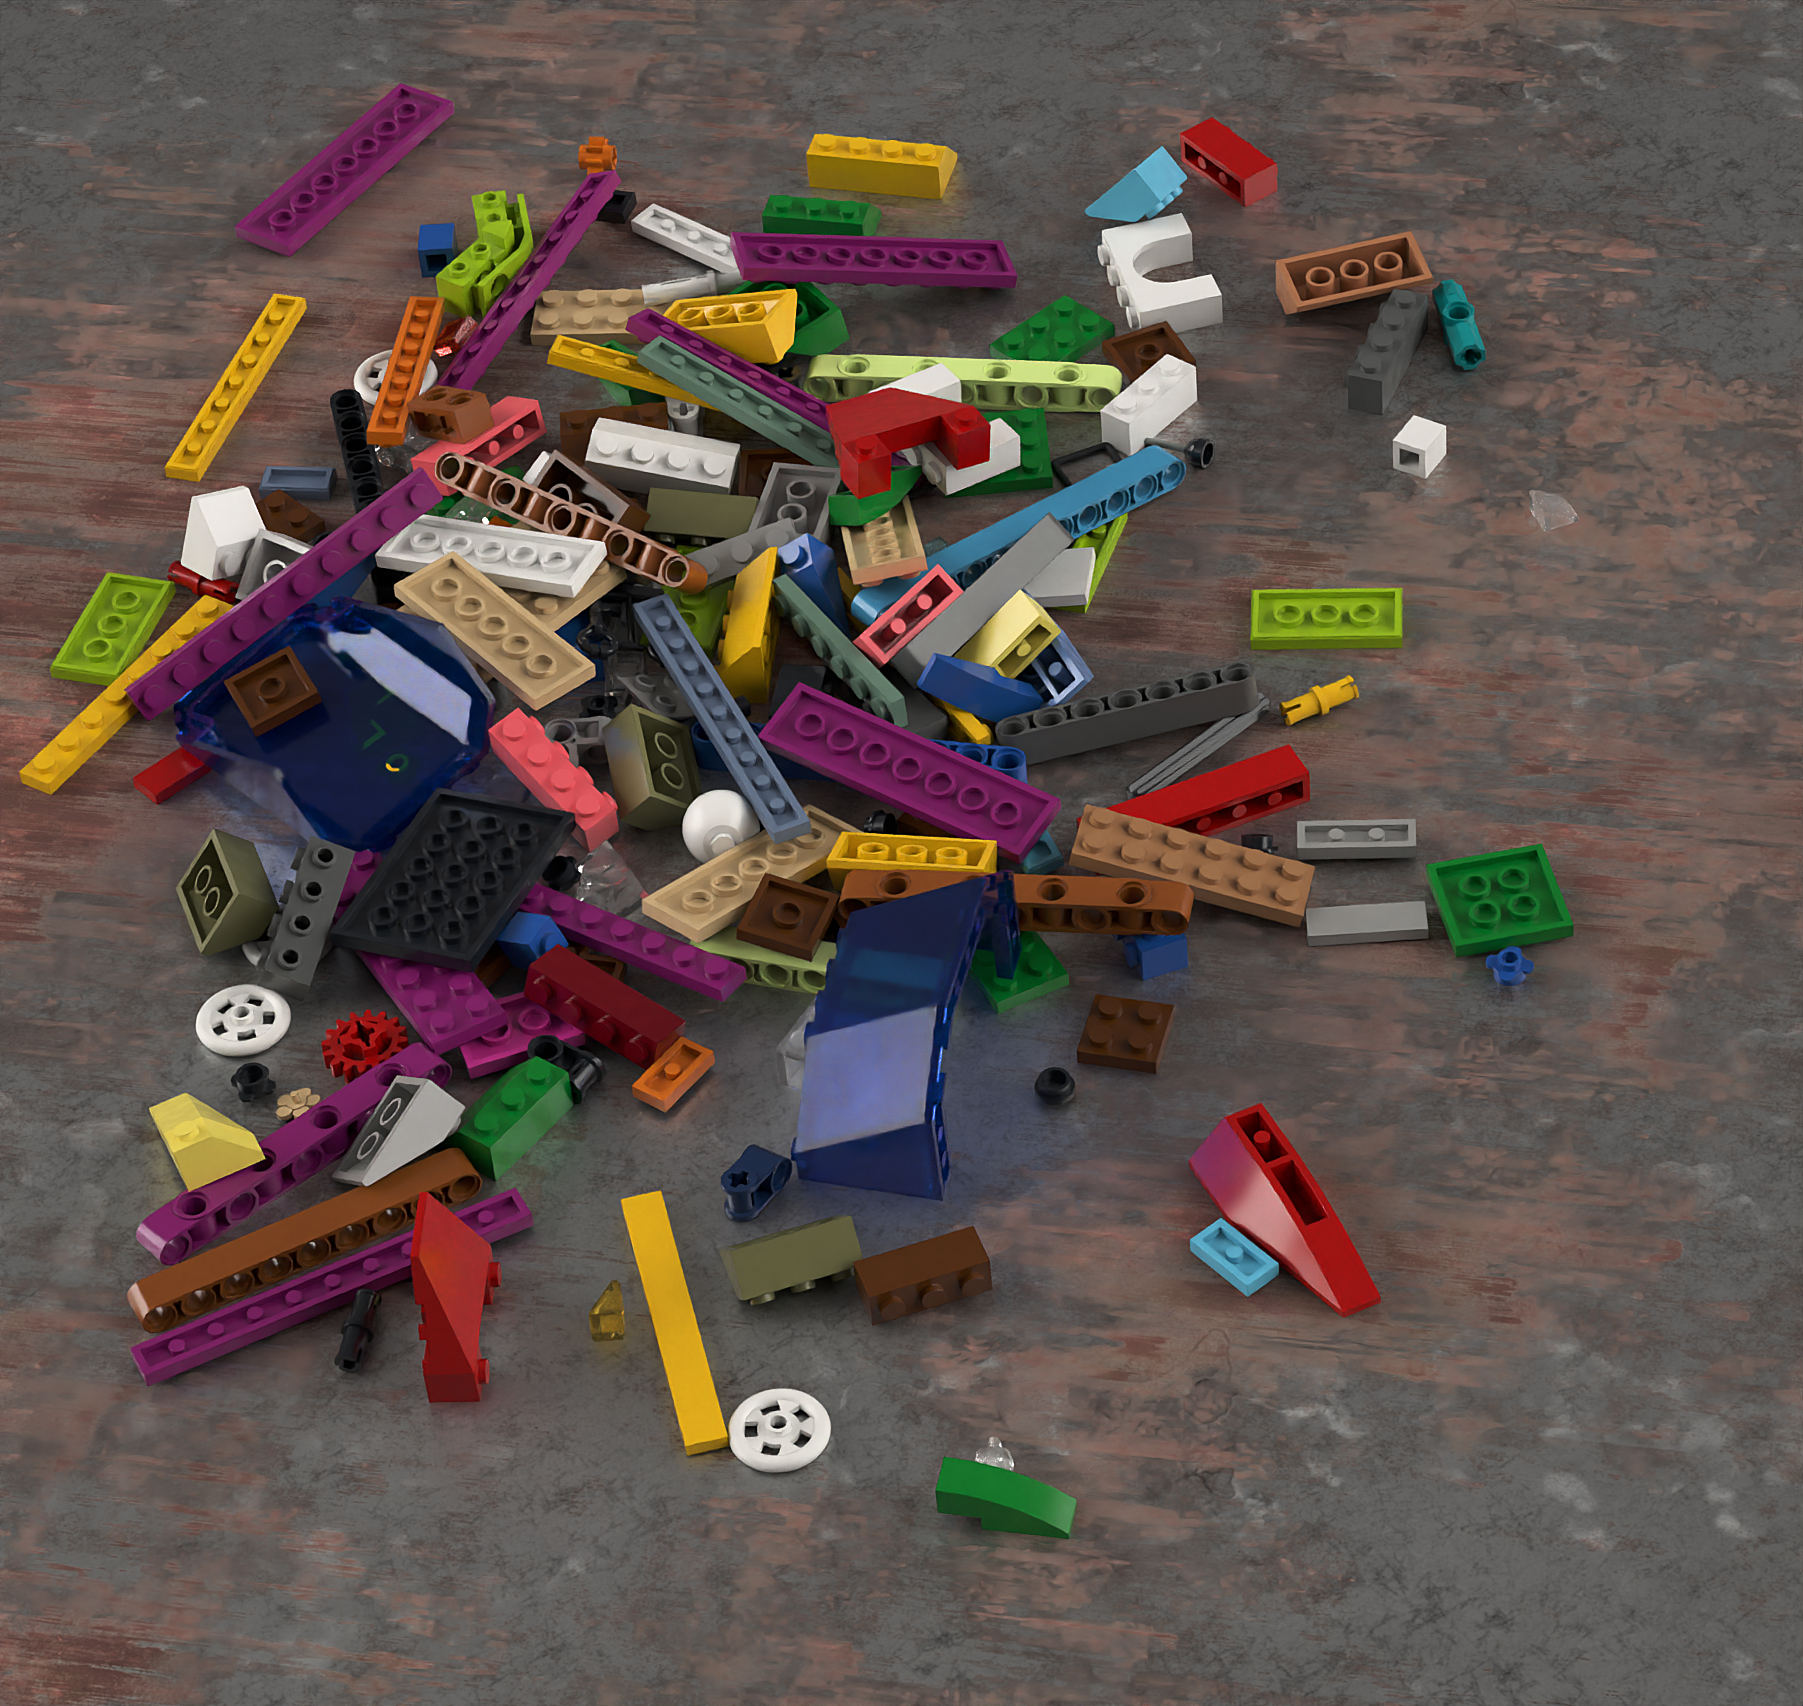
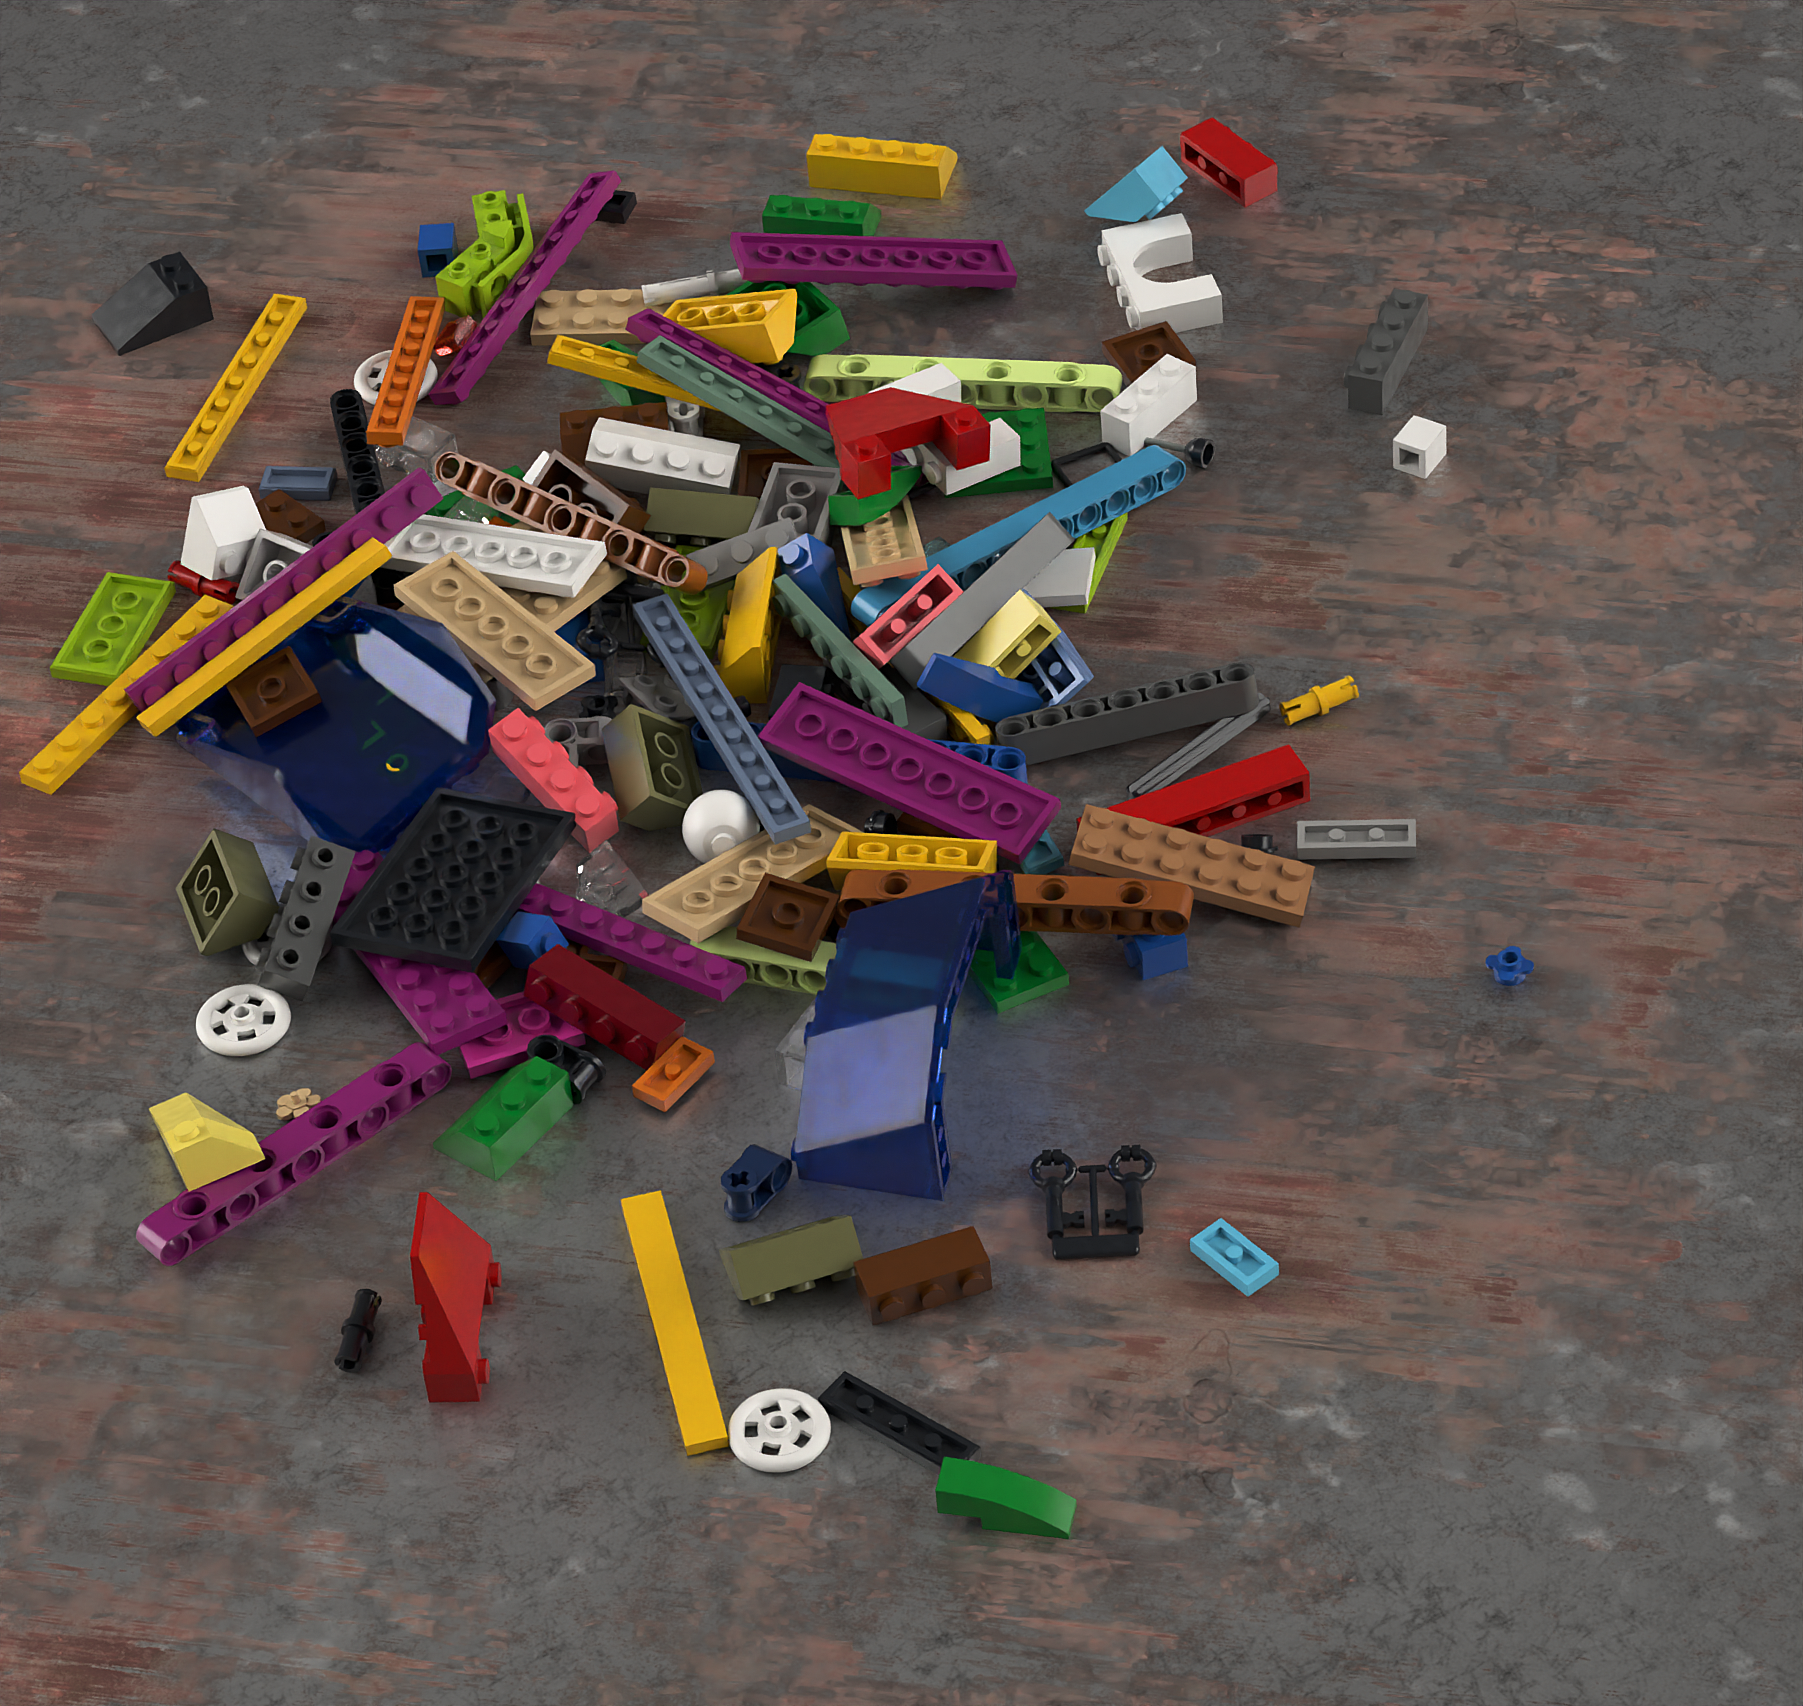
(154, 305): none -> black slope
(170, 775): red tile -> none
(252, 1082): black plate -> none
(264, 637): none -> yellow tile
(300, 1241): dark orange beam -> none
(310, 1294): magenta plate -> none
(344, 170): magenta plate -> none
(362, 1044): red gear -> none
(403, 1126): light grey slope -> none
(450, 414): dark orange brick -> none
(515, 426): coral brick -> none
(561, 873): black plate -> none
(597, 155): orange gear -> none
(608, 1315): clear yellow slope -> none
(685, 237): white plate -> none
(895, 1423): none -> black tile
(995, 1455): clear plate -> none
(1054, 1086): black plate -> none
(1056, 334): green plate -> none
(1125, 1033): reddish brown plate -> none
(1131, 1216): none -> black piece
(1281, 1208): red wedge -> none
(1326, 618): lime tile -> none
(1350, 272): nougat slope -> none
(1366, 923): light grey tile -> none
(1458, 324): teal piece -> none
(1499, 900): green plate -> none
(1551, 510): clear slope -> none

